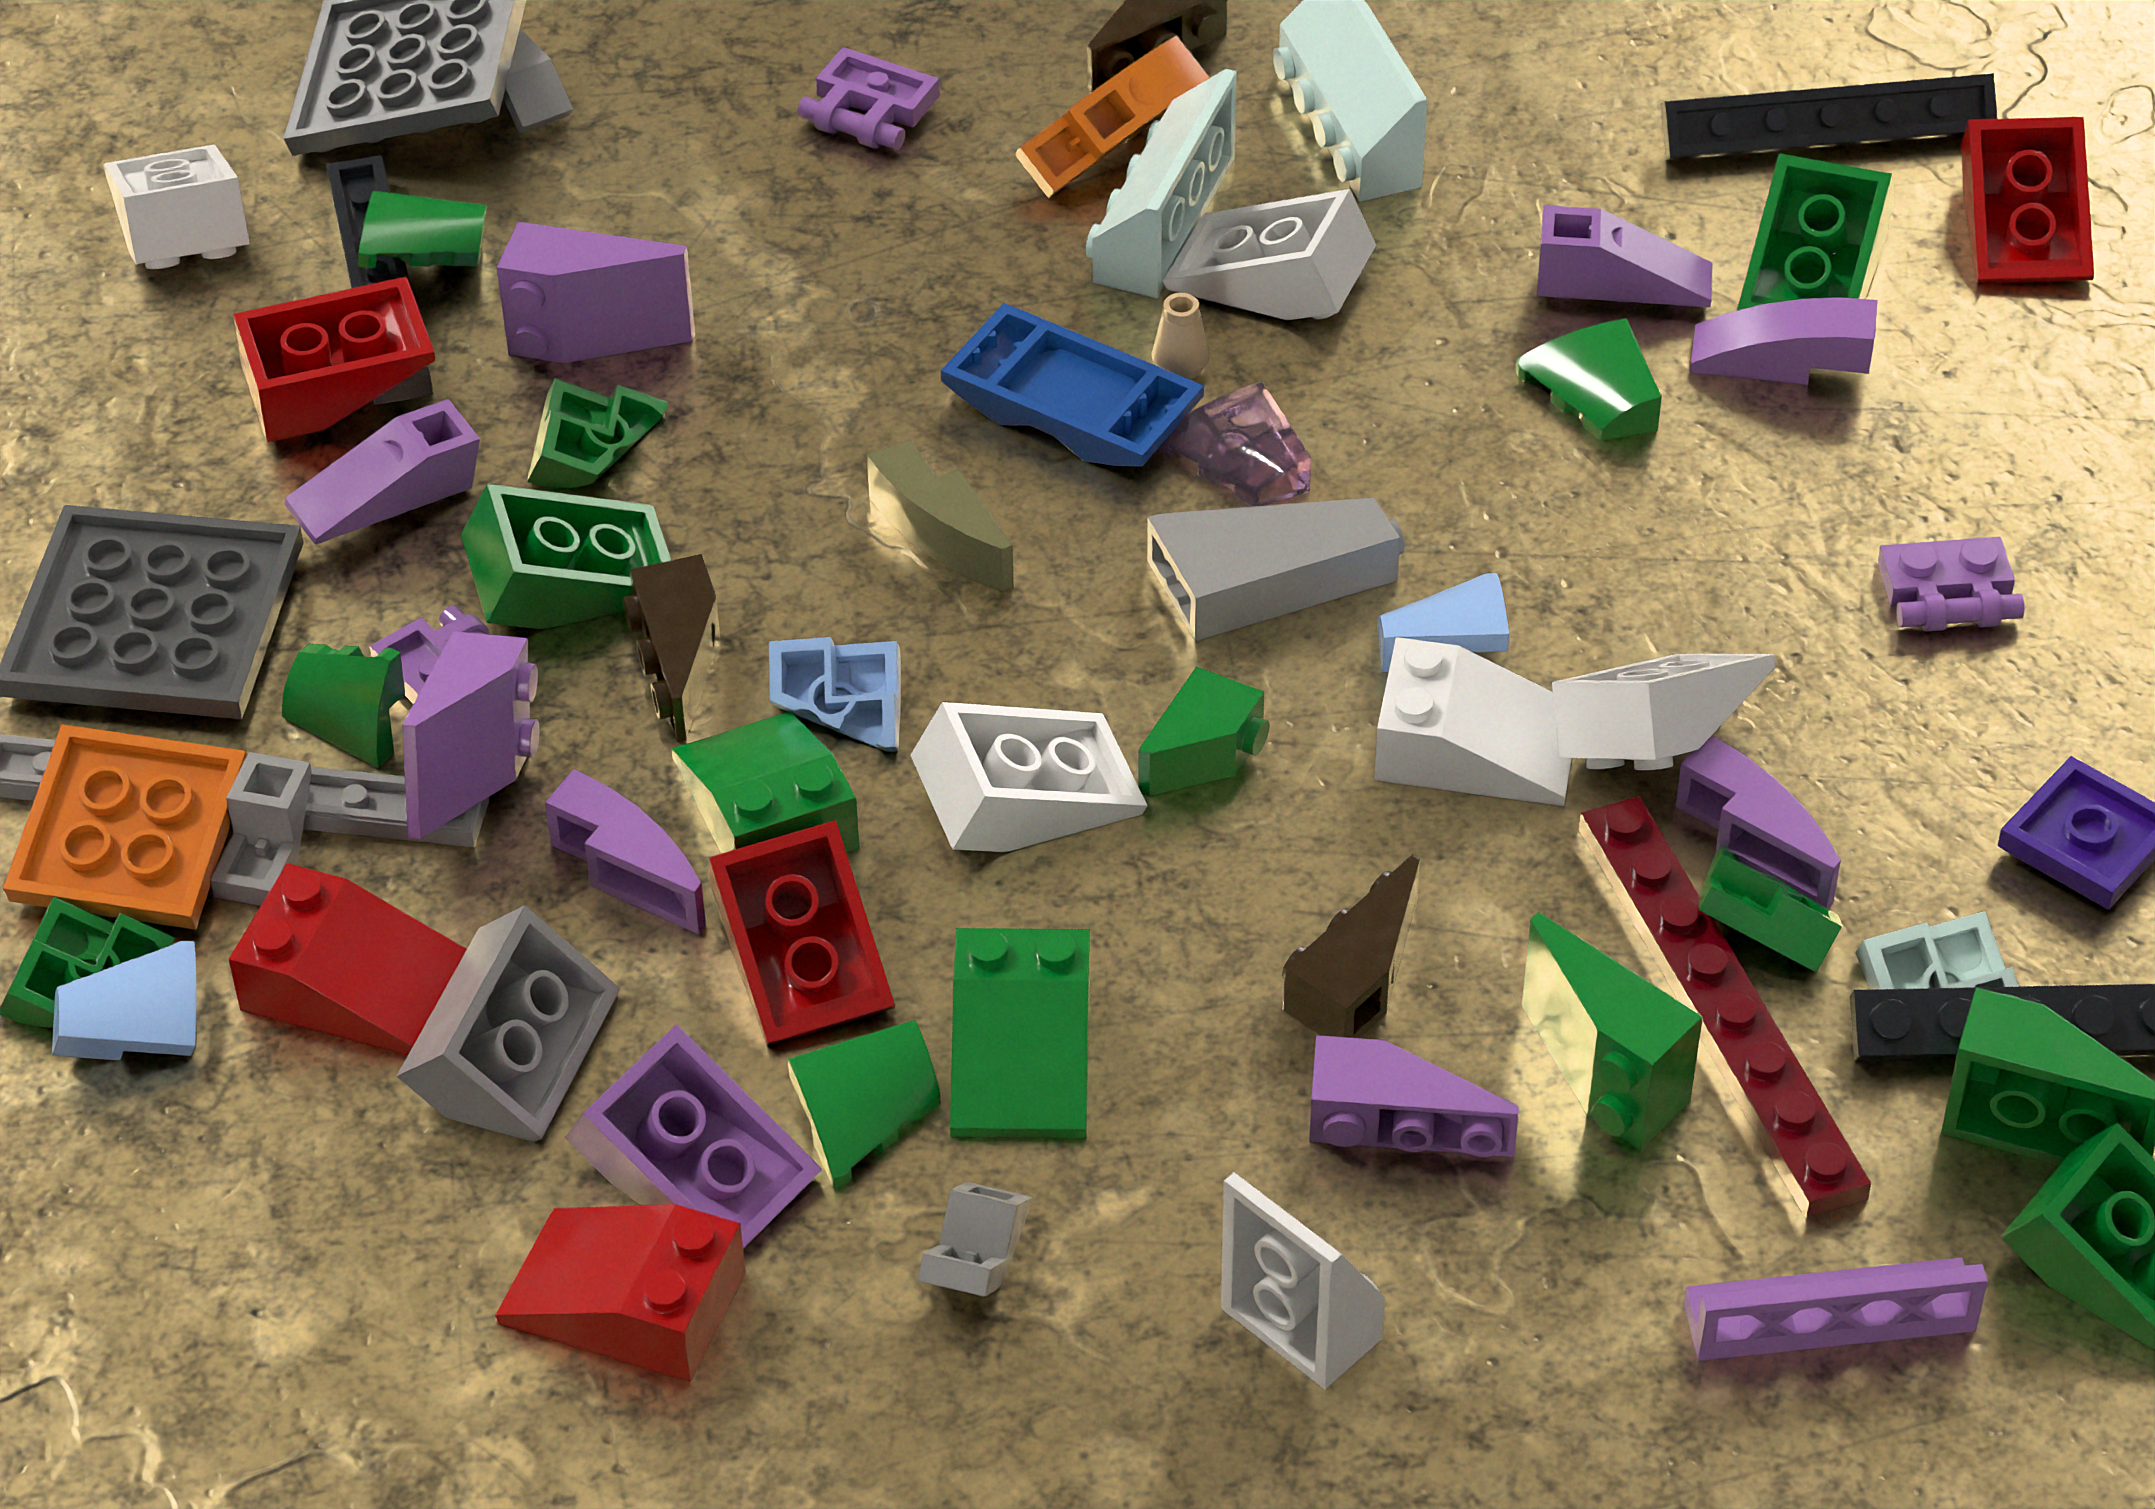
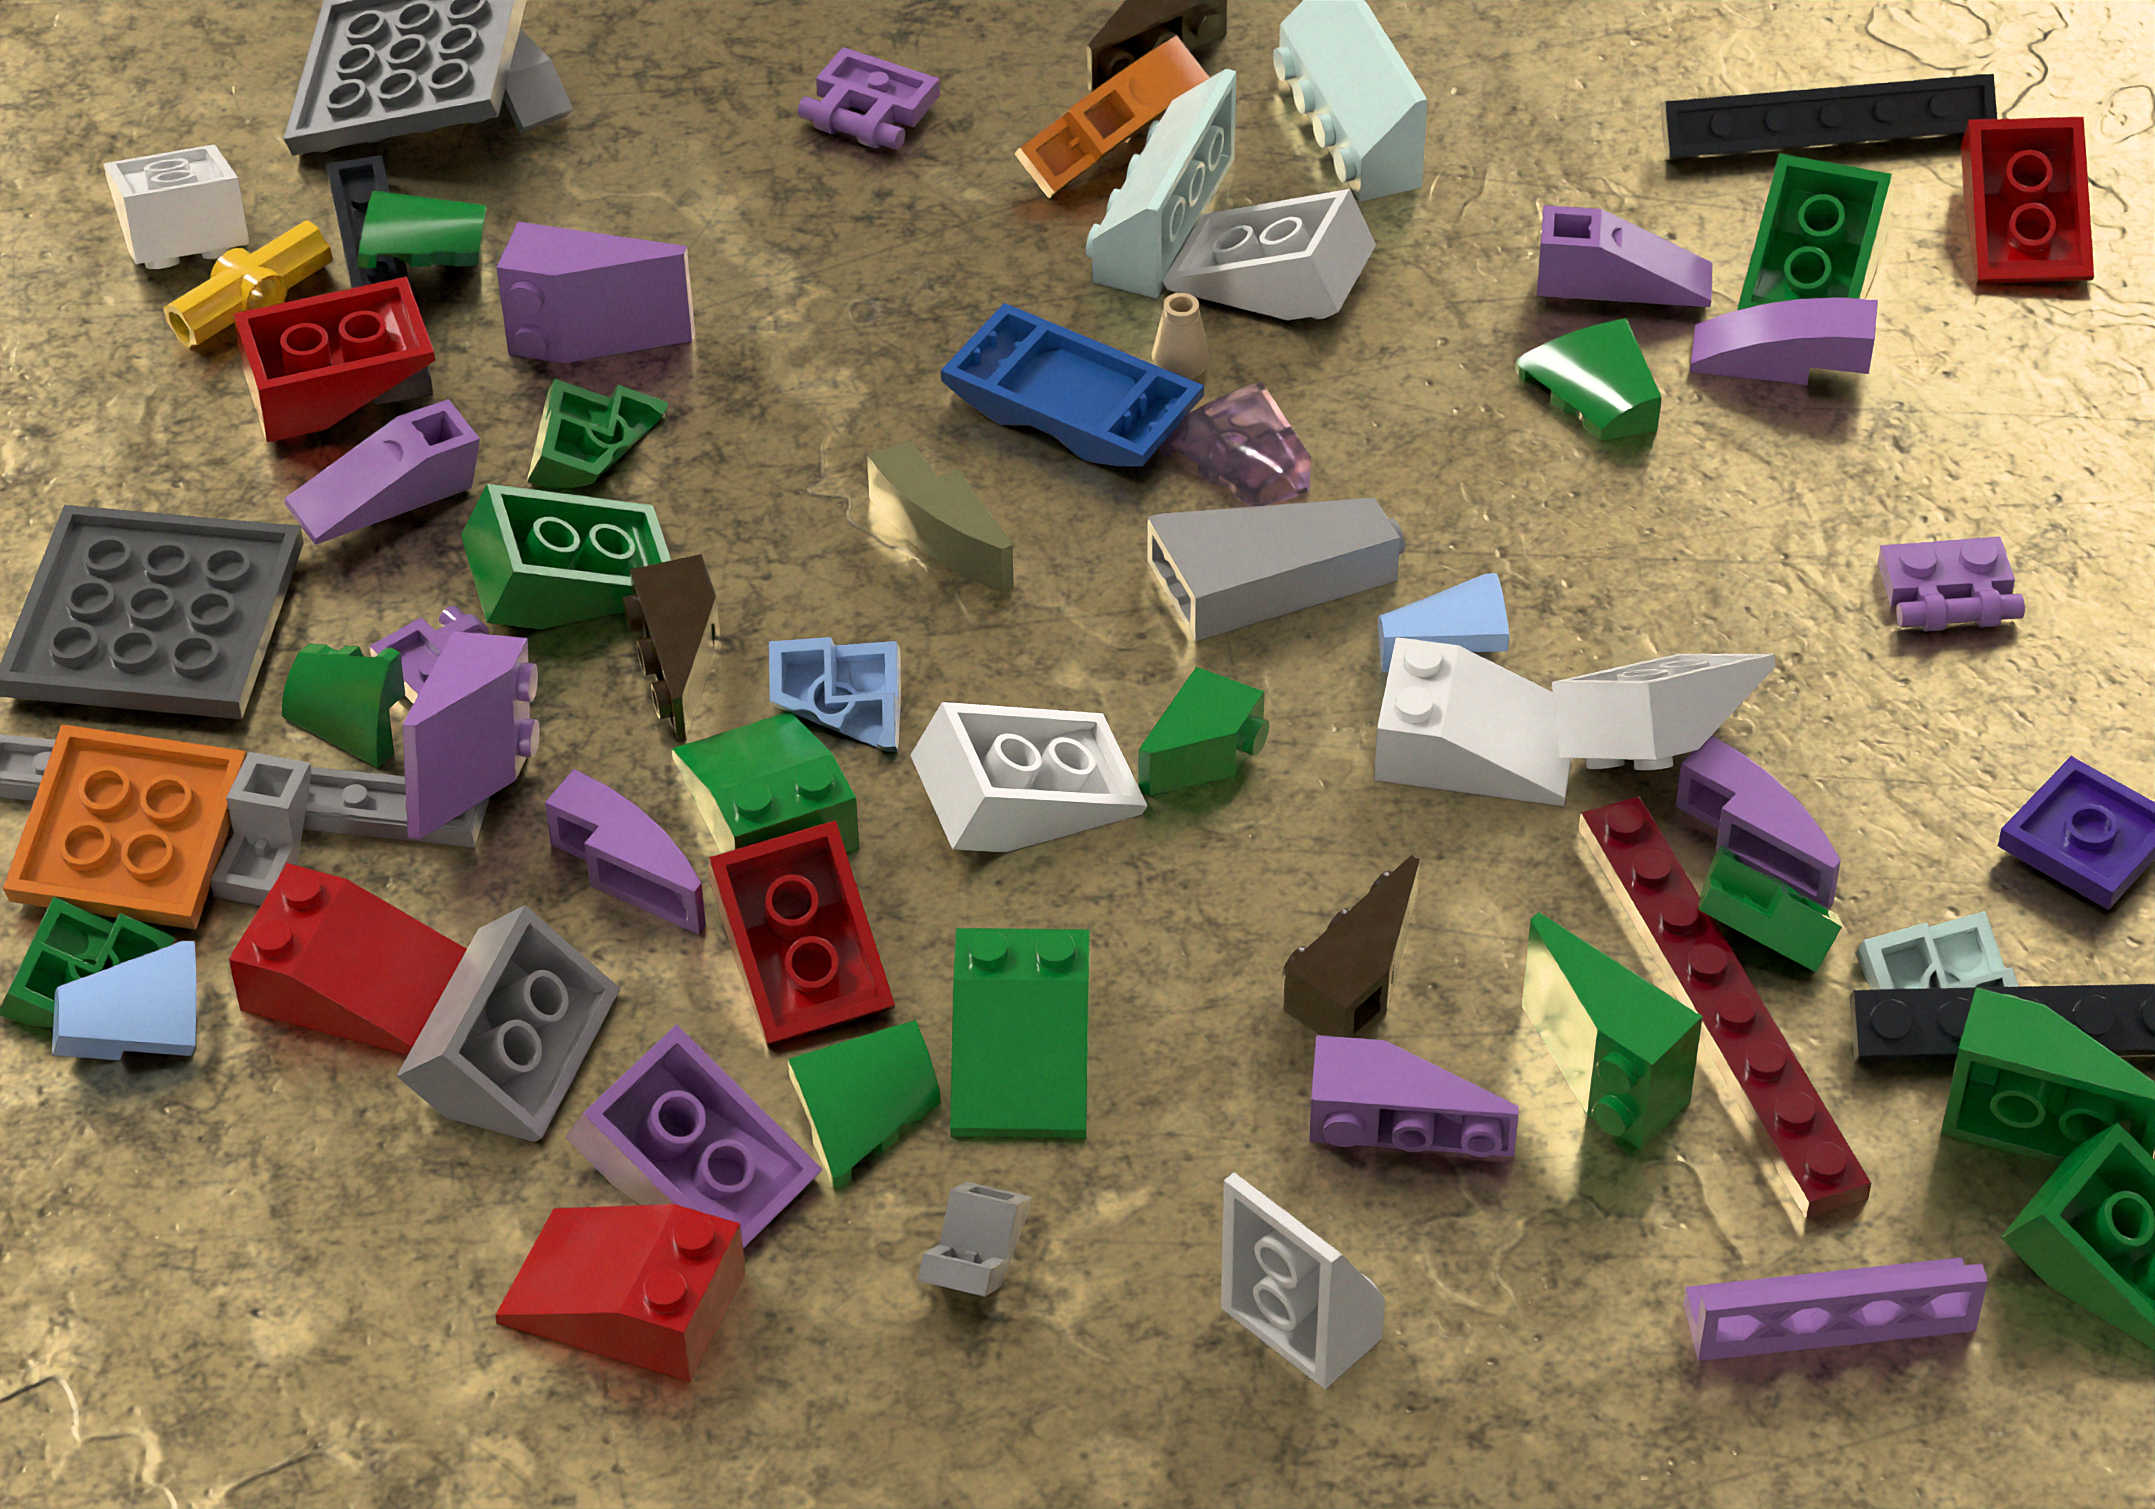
(247, 282): none -> yellow piece

